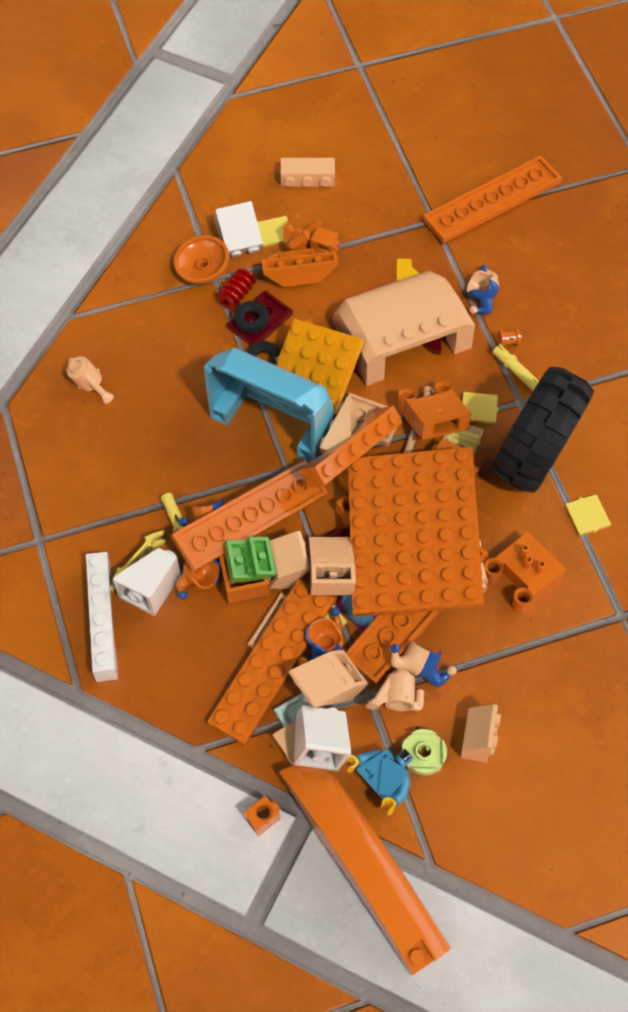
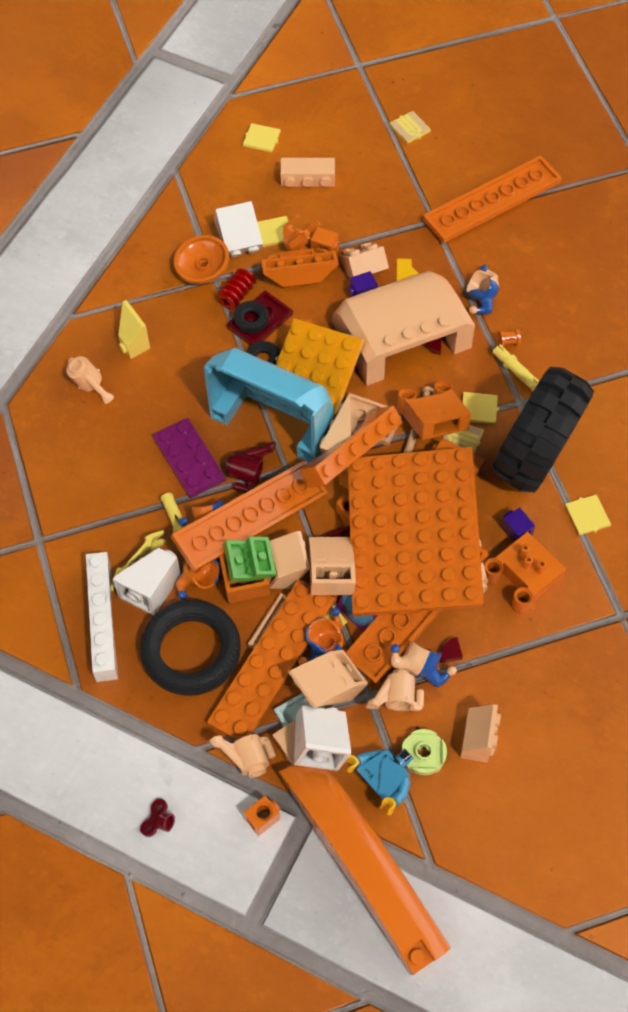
(132, 332): none -> light yellow slope
(158, 820): none -> dark red piece
(189, 458): none -> magenta plate
(198, 682): none -> black tyre
(247, 753): none -> light nougat piece
(248, 466): none -> dark red piece
(261, 137): none -> light yellow piece
(361, 284): none -> dark purple brick
(365, 259): none -> light nougat slope
(410, 127): none -> piece
(451, 651): none -> dark red tile
(517, 524): none -> dark purple brick

